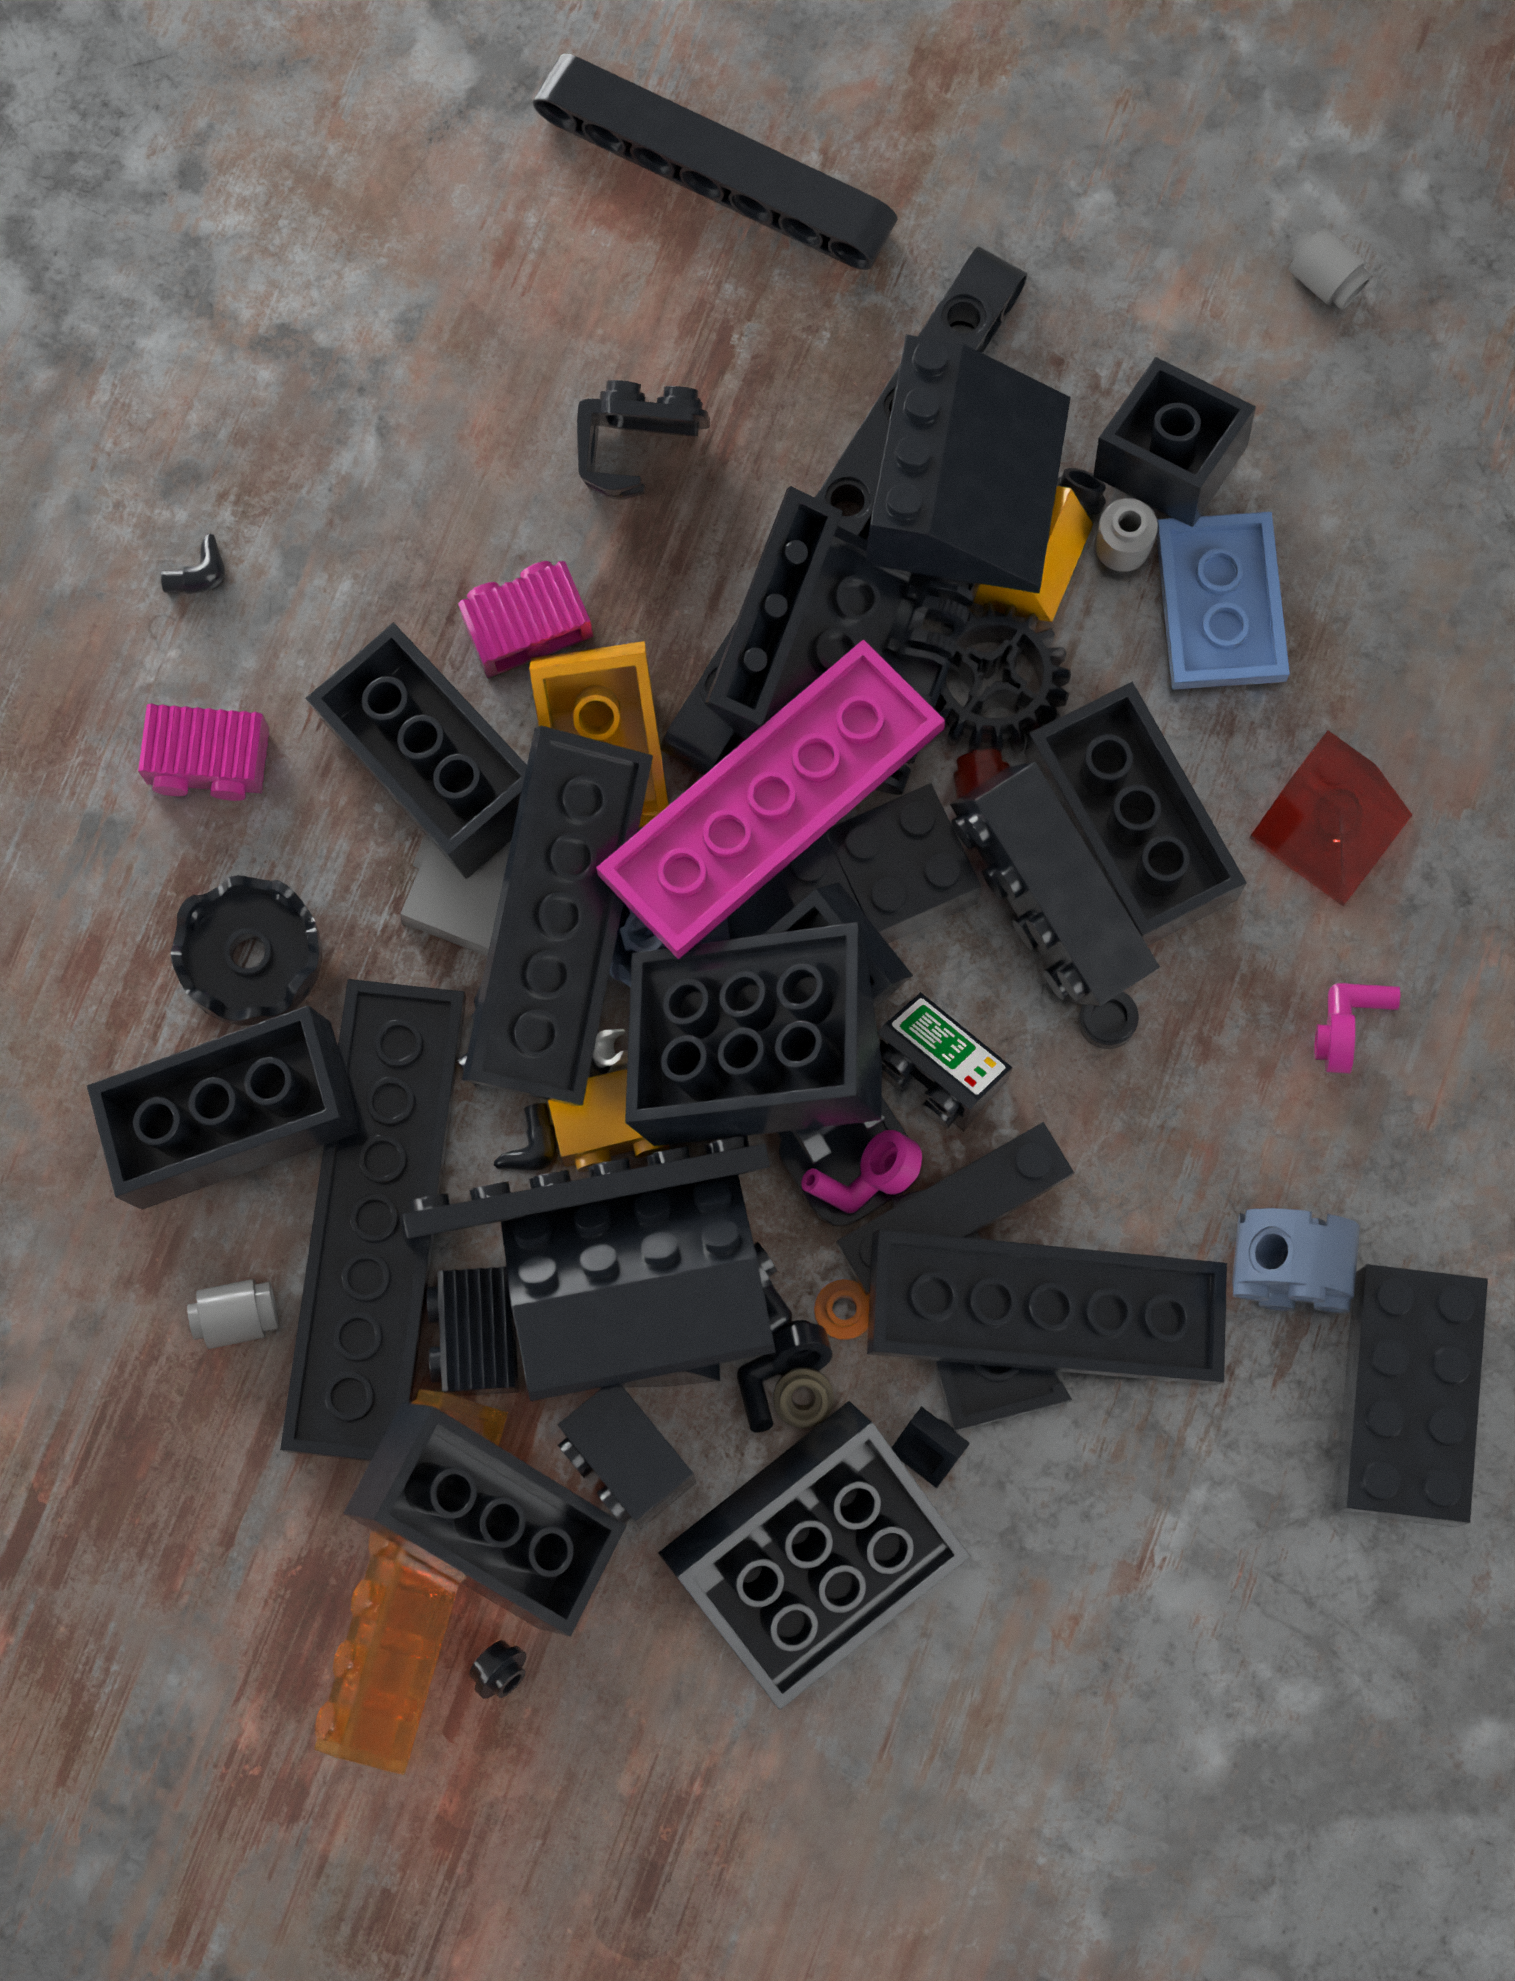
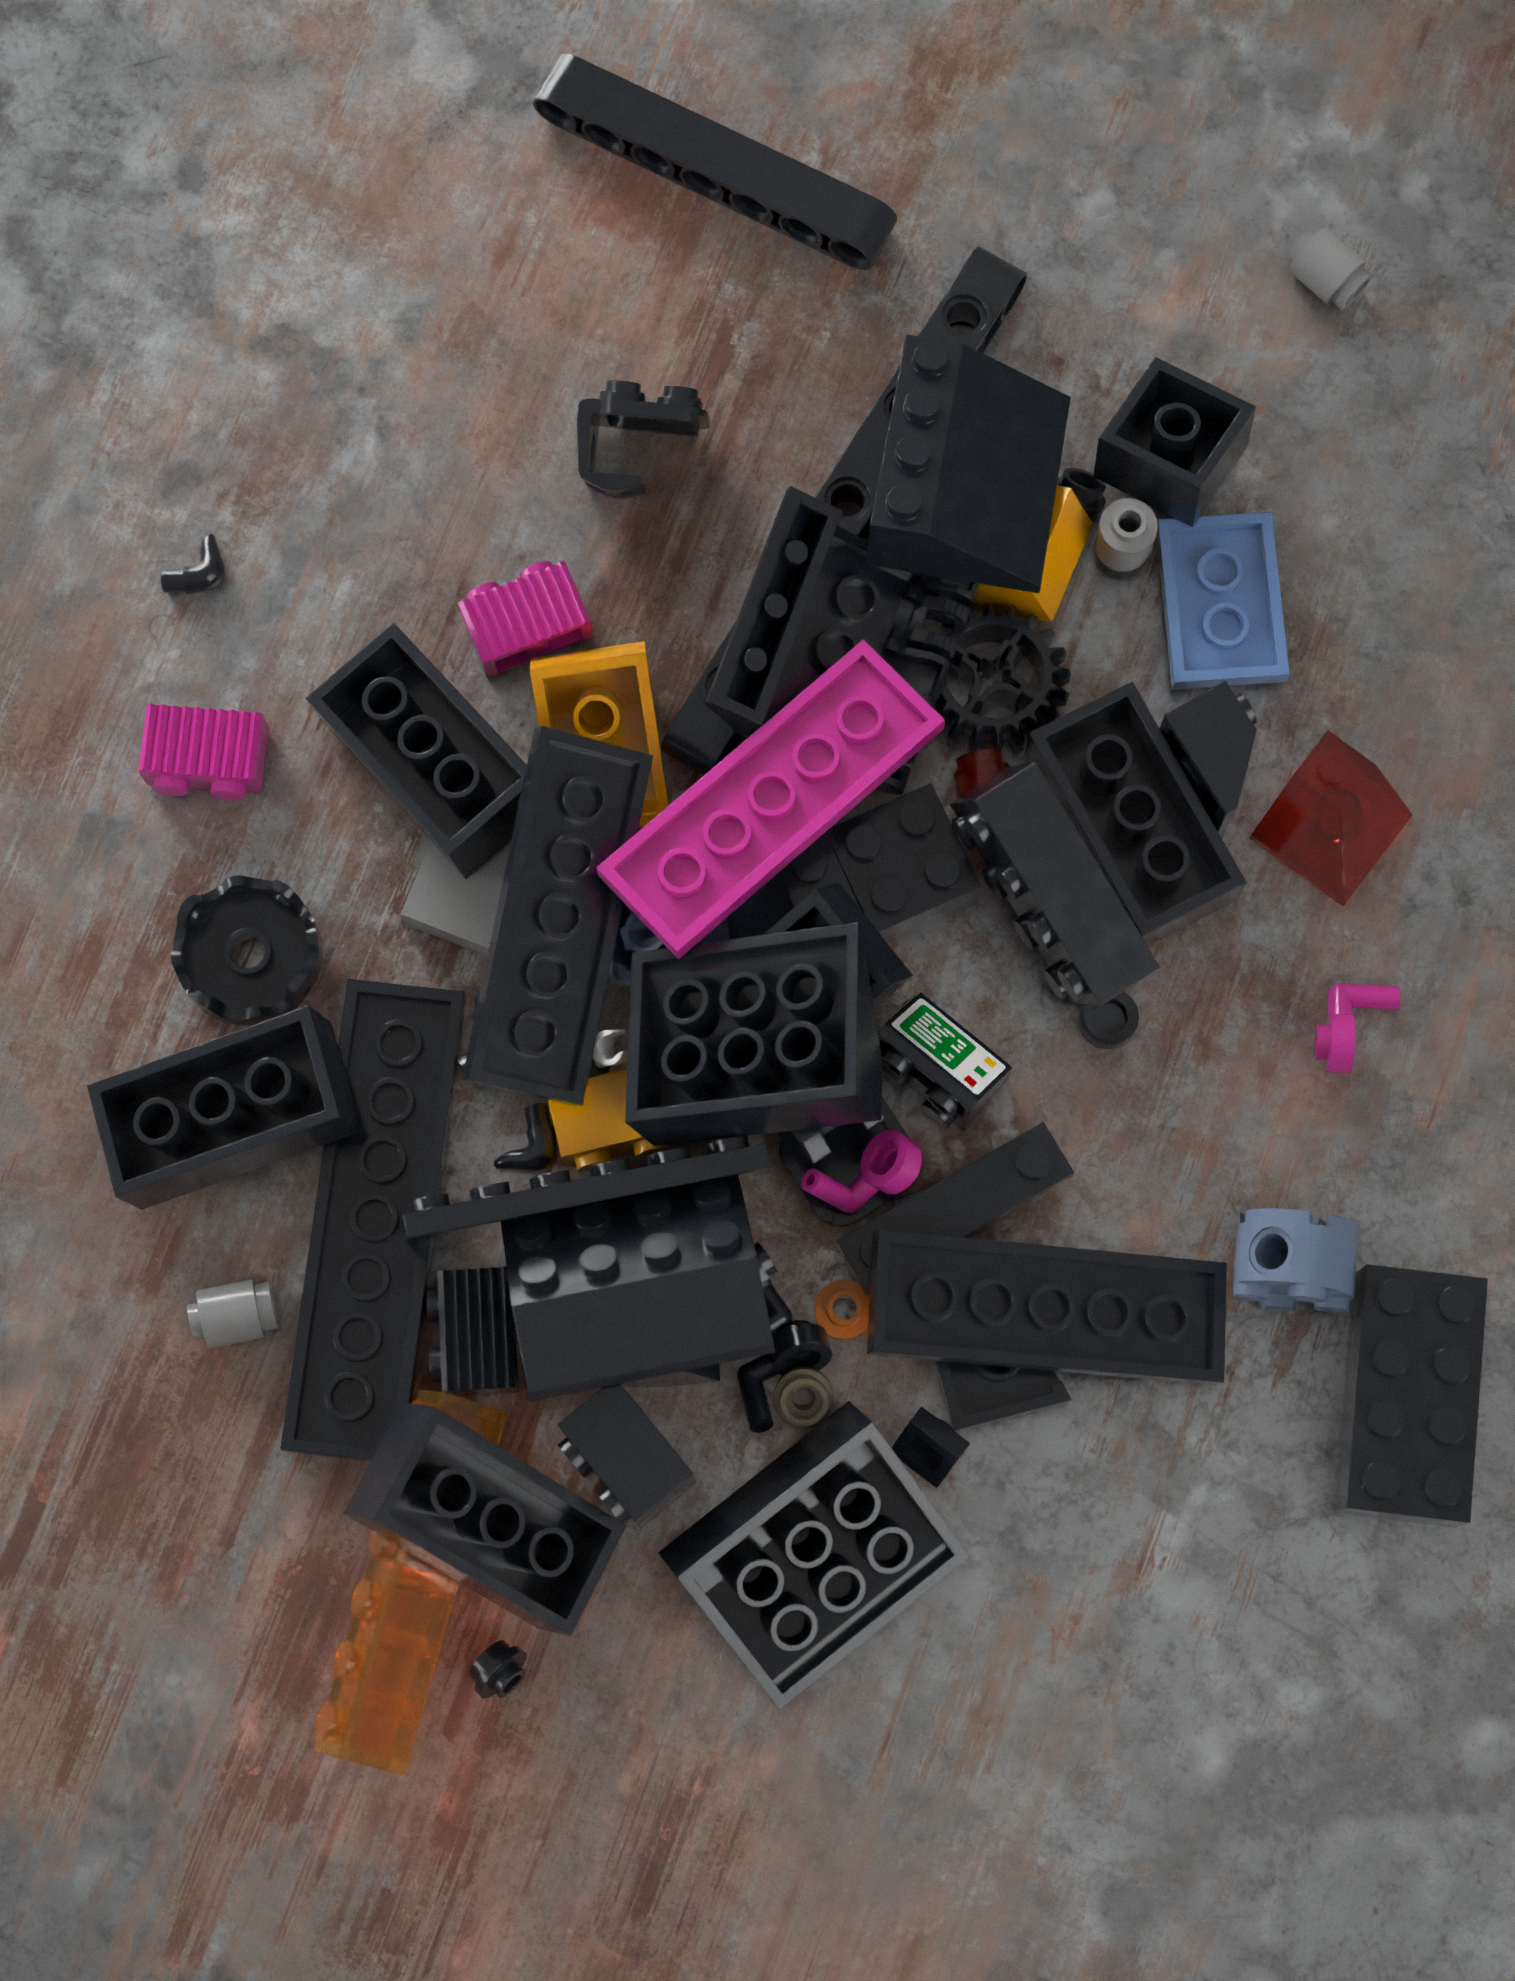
(1213, 746): none -> black slope

